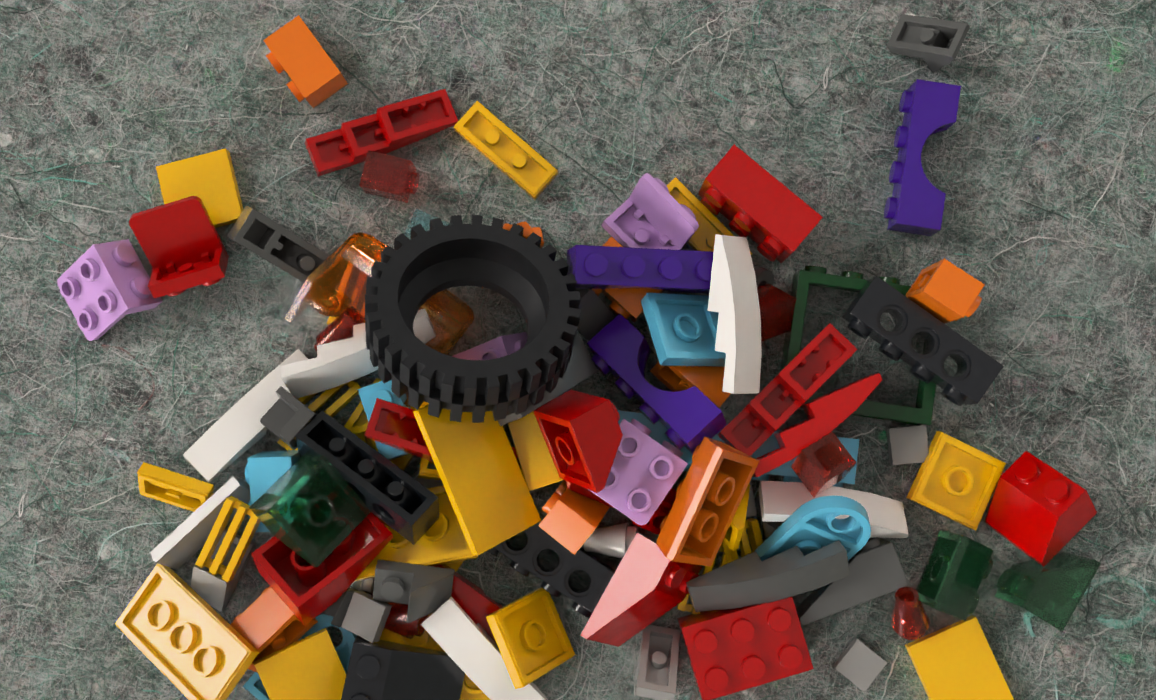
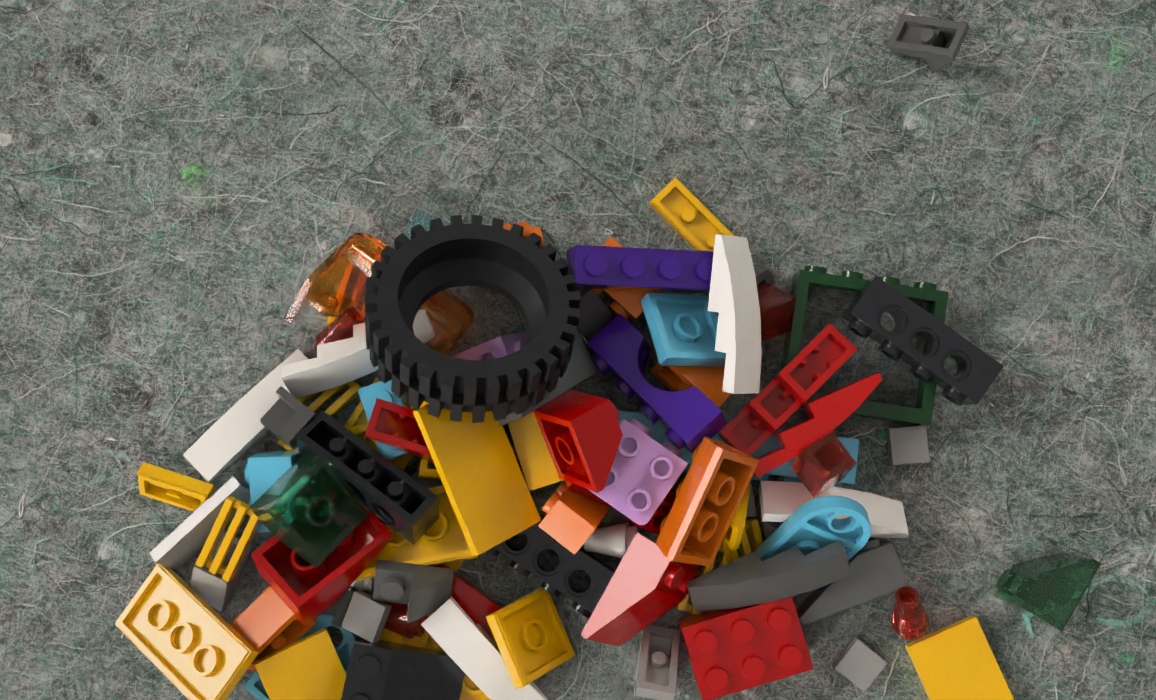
(106, 287): lavender bracket -> none
(180, 246): red bracket -> none
(207, 177): yellow tile -> none
(276, 244): dark grey slope -> none
(305, 62): orange brick -> none
(381, 132): red slope -> none
(389, 177): clear red brick -> none
(506, 150): yellow tile -> none
(651, 218): lavender bracket -> none
(757, 205): red brick -> none
(915, 202): dark purple arch -> none
(946, 291): orange brick -> none
(954, 574): clear green slope -> none
(956, 480): yellow tile -> none
(1038, 508): red slope -> none

